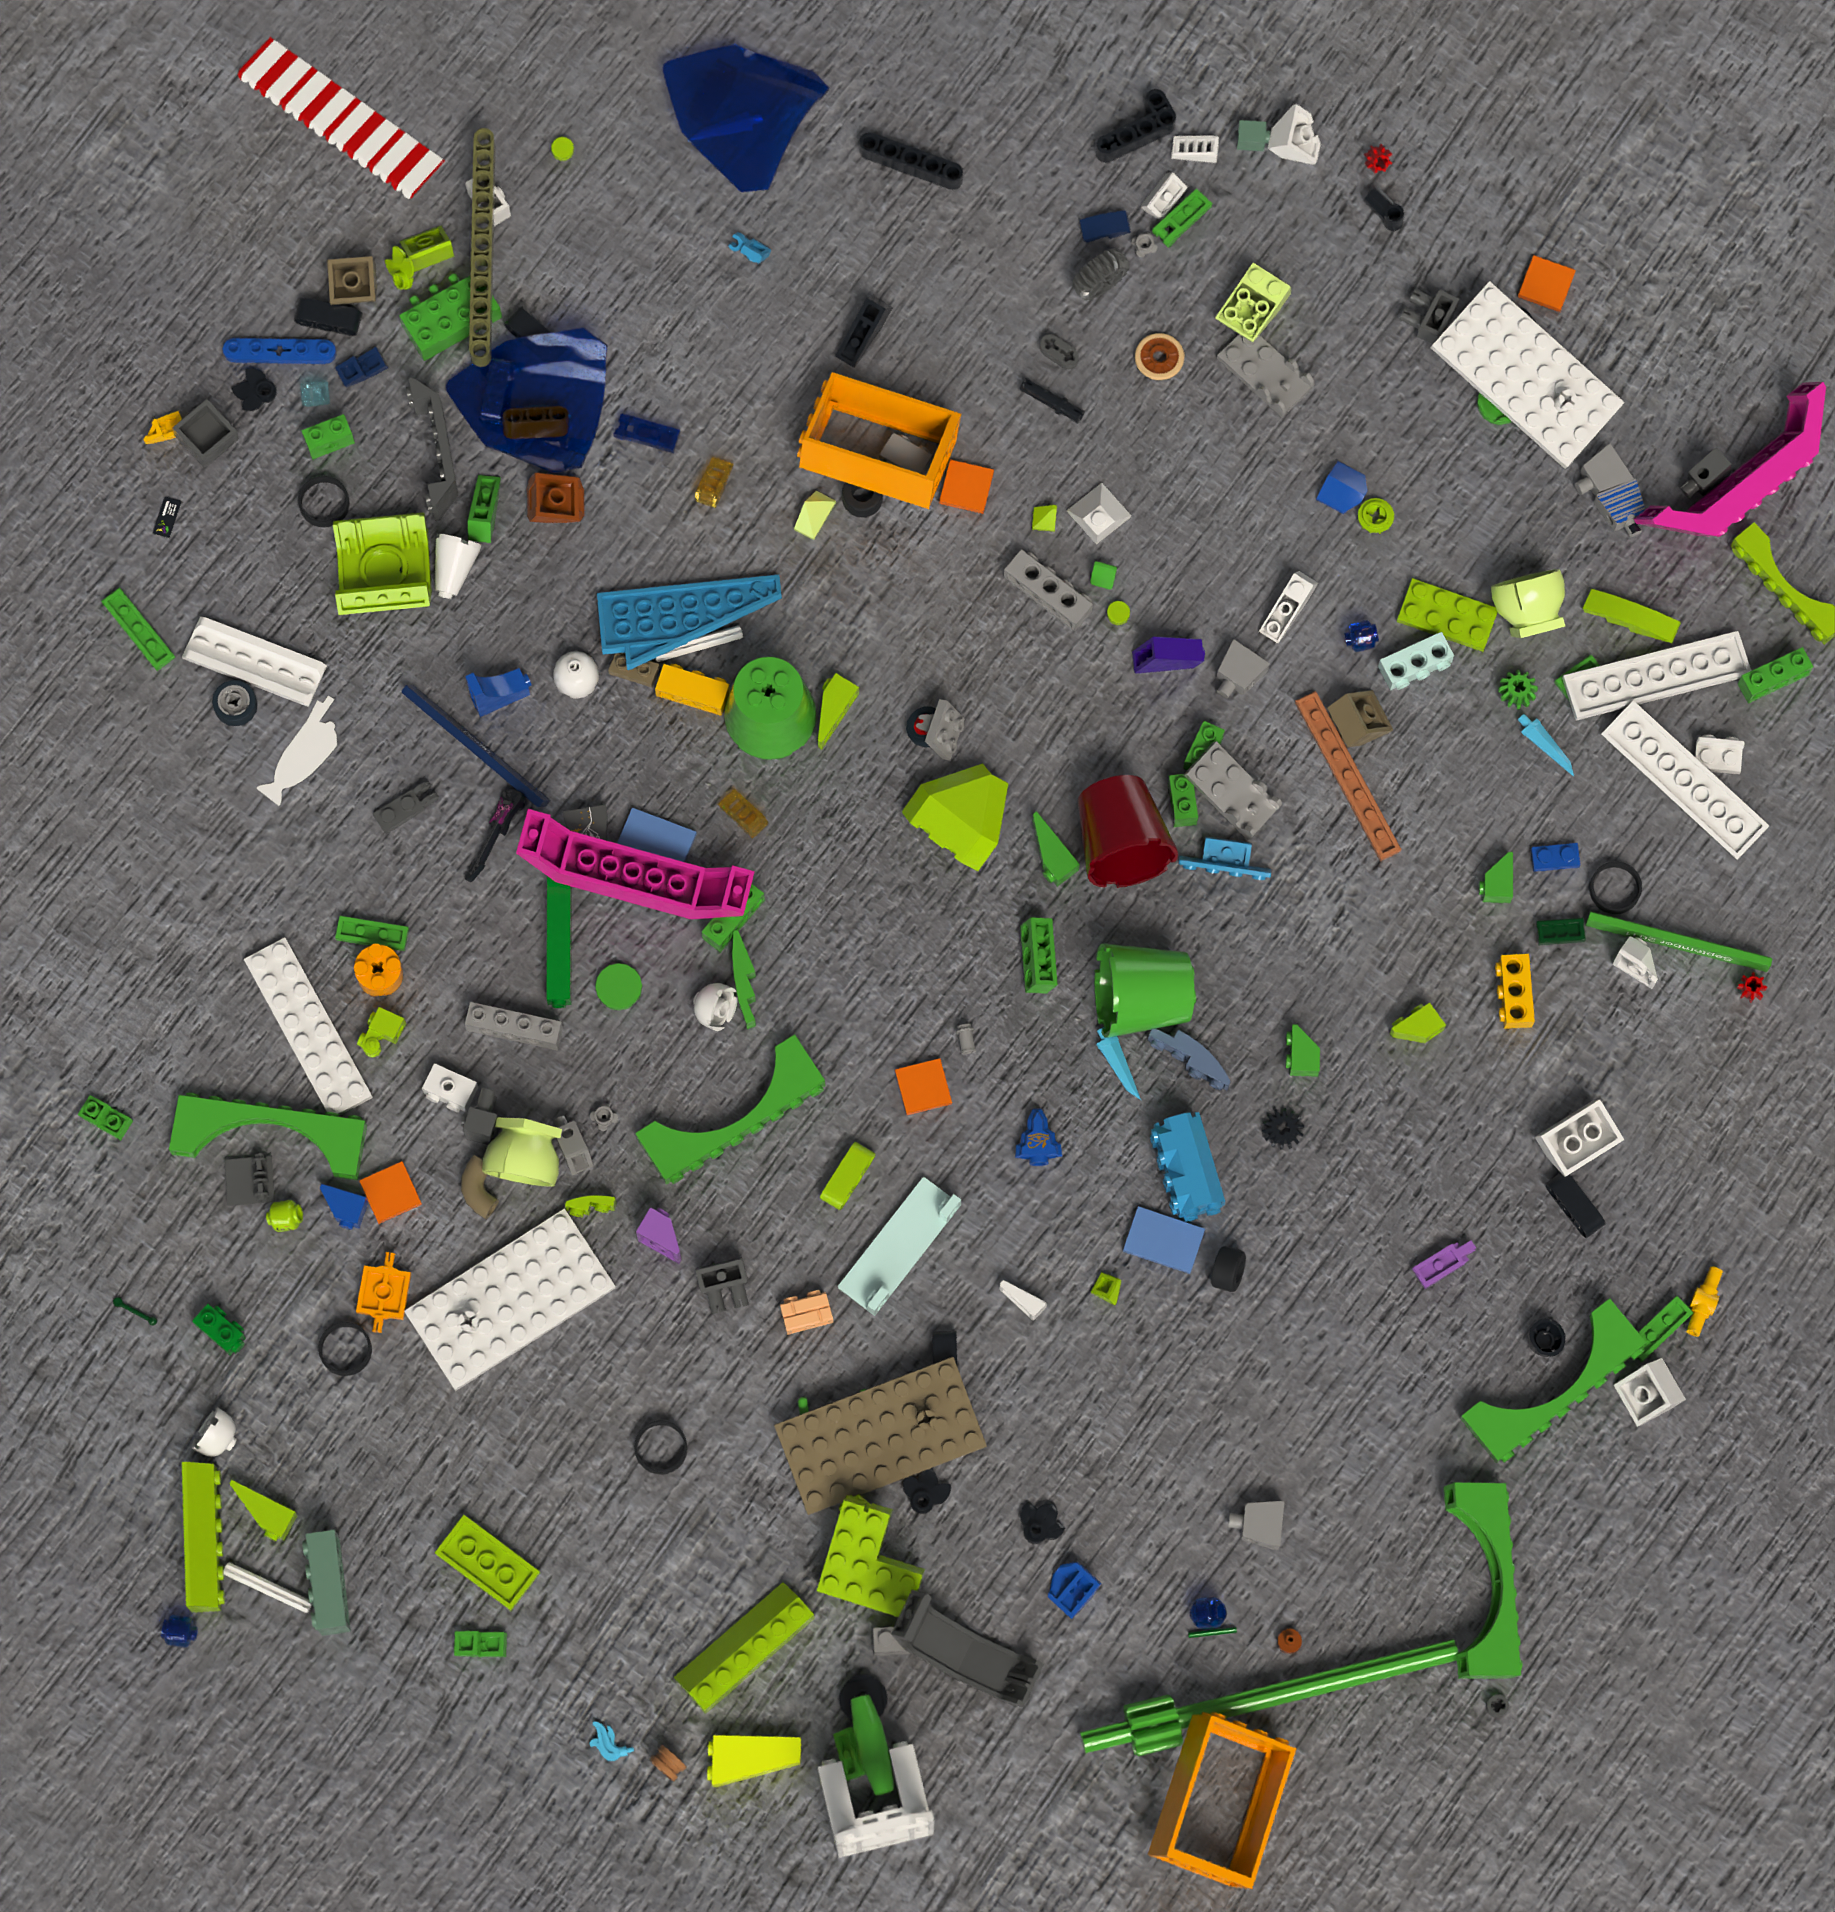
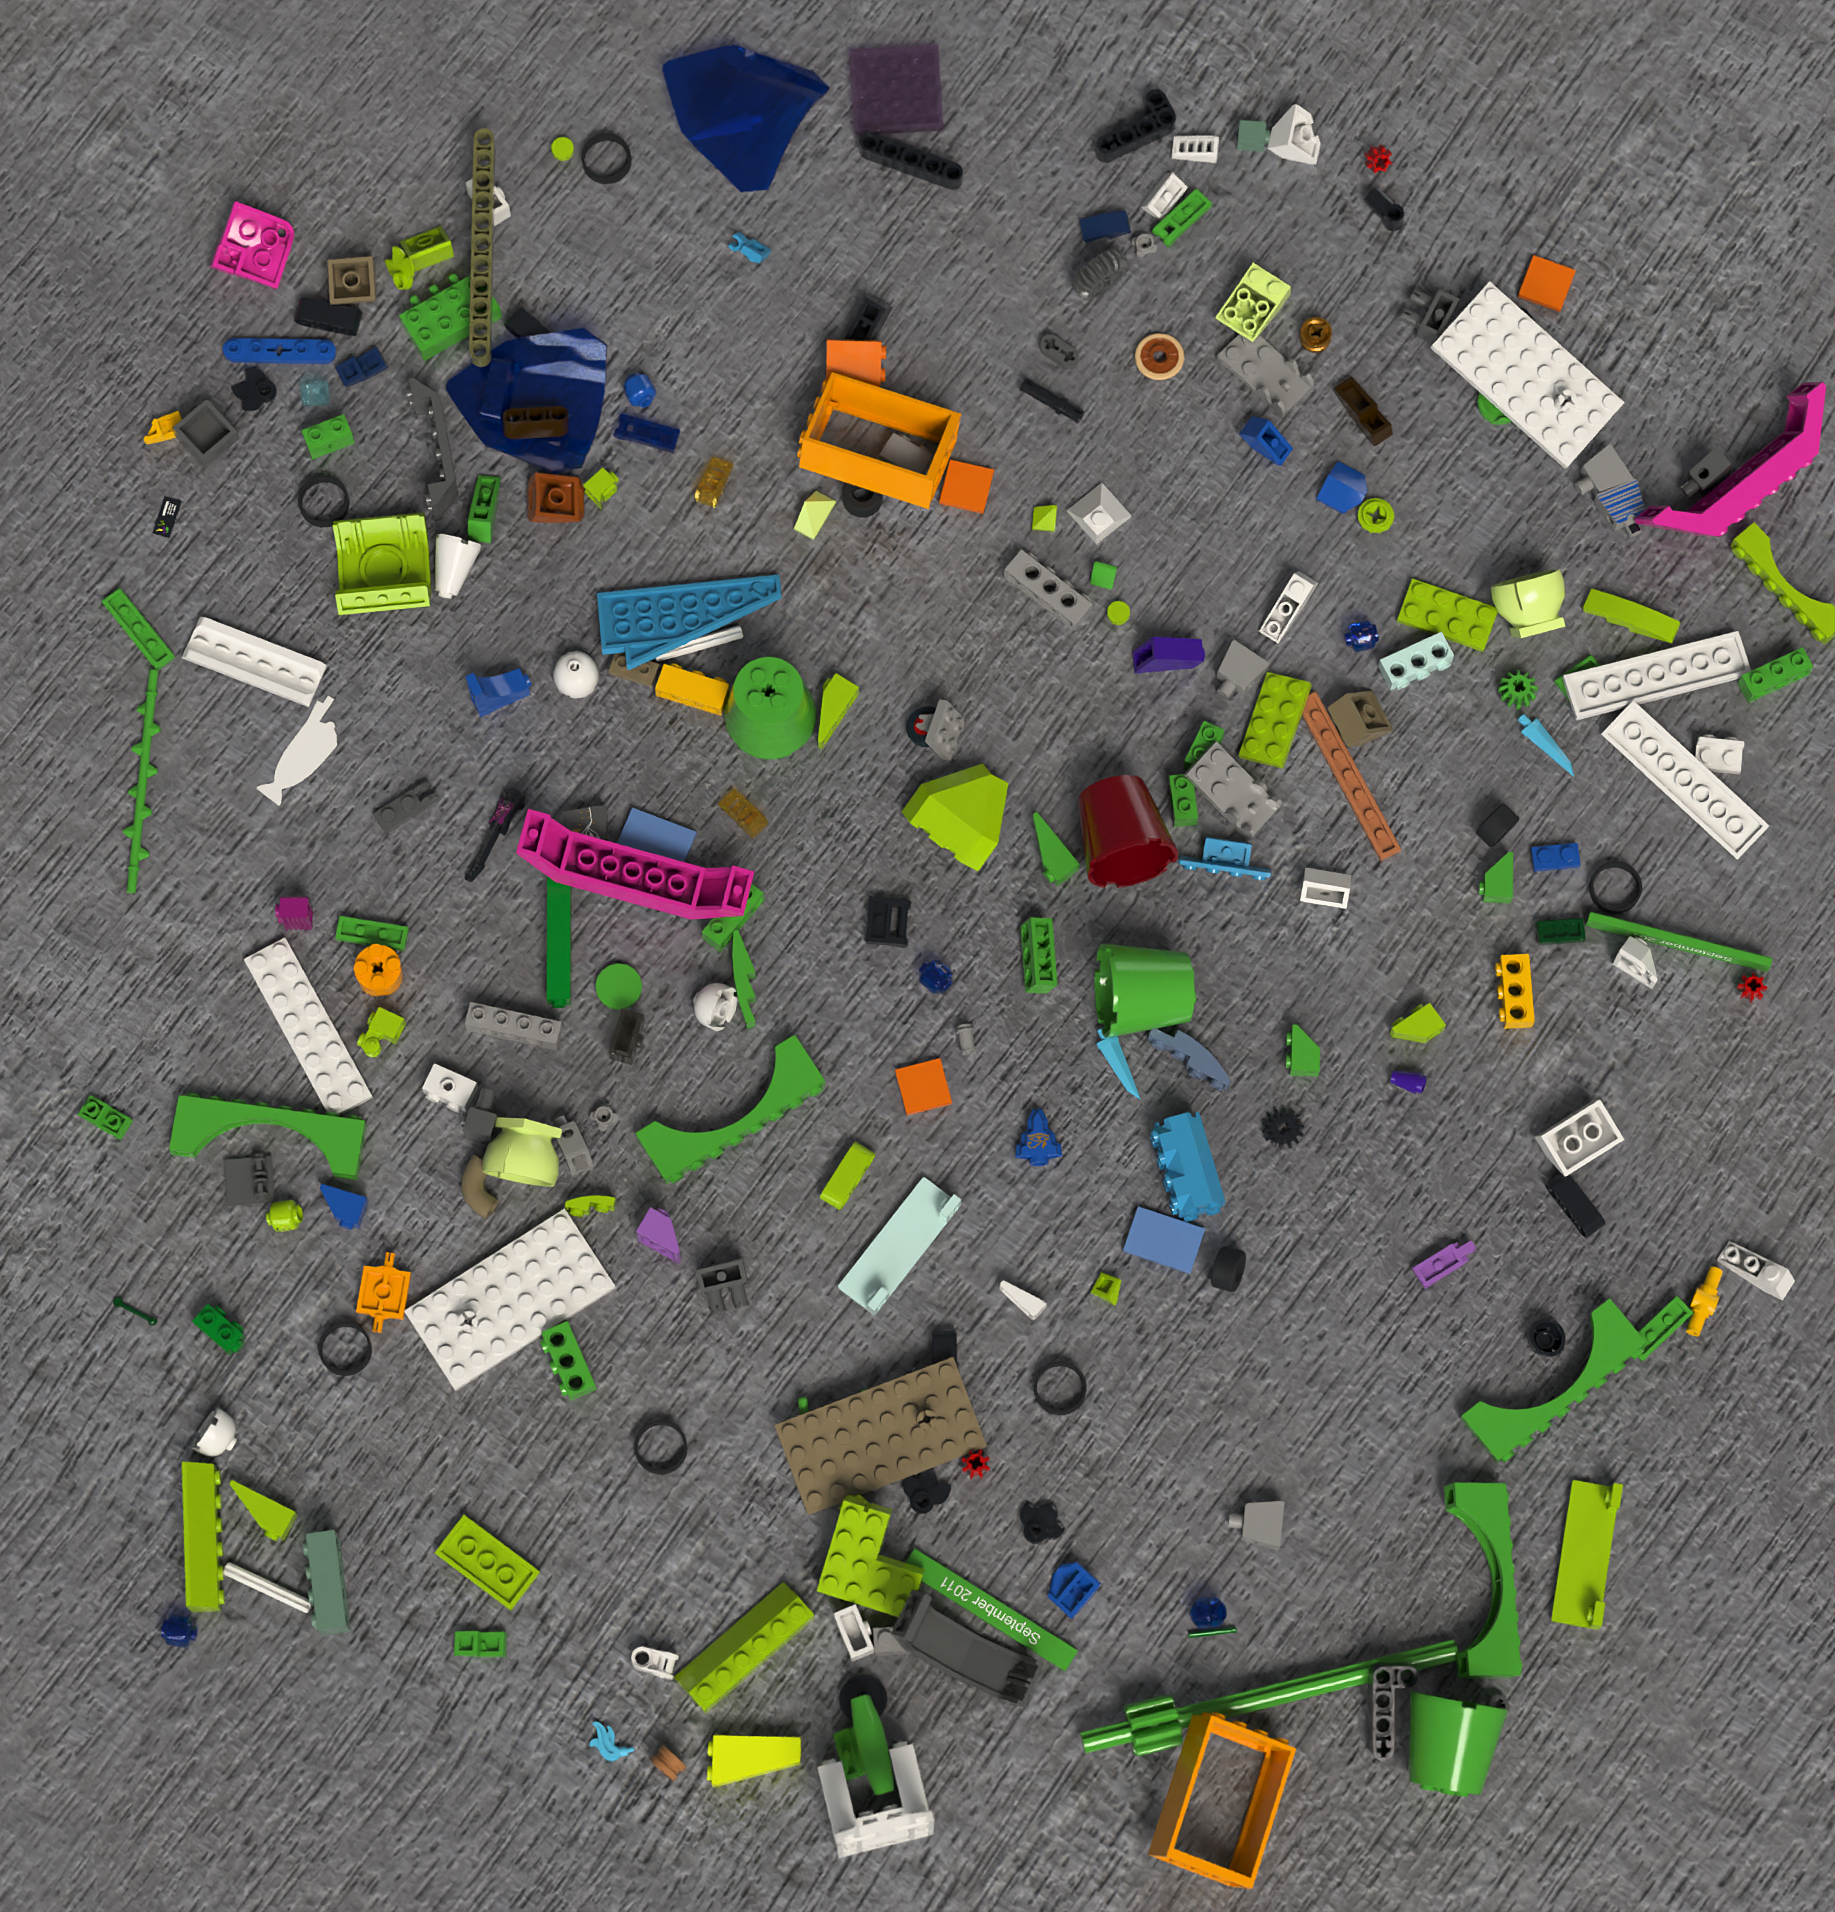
(139, 791): none -> bright green plant
(227, 712): wheel -> none
(252, 246): none -> dark pink slope
(295, 913): none -> magenta brick
(340, 118): sticker -> none
(390, 1192): orange tile -> none
(475, 746): dark blue tile -> none
(568, 1348): none -> bright green brick
(601, 486): none -> lime window
(606, 137): none -> black tyre
(627, 1036): none -> clear smoke brick
(639, 389): none -> blue head
(656, 1662): none -> white piece
(806, 1312): light nougat brick -> none
(854, 1632): none -> white brick
(856, 360): none -> orange brick
(880, 921): none -> black plate
(896, 89): none -> clear purple plate
(935, 976): none -> clear blue head
(972, 1457): none -> red gear
(993, 1612): none -> bright green tile
(1064, 1364): none -> black tyre
(1266, 440): none -> blue slope
(1275, 720): none -> lime plate
(1286, 1646): dark orange tile -> none
(1314, 343): none -> pearl gold wheel
(1325, 888): none -> white brick
(1363, 411): none -> dark brown slope
(1387, 1709): none -> black beam
(1409, 1080): none -> dark purple cone
(1452, 1743): none -> bright green cone
(1497, 825): none -> black tyre
(1585, 1554): none -> lime bracket
(1649, 1392): white slope -> none
(1757, 1270): none -> white slope

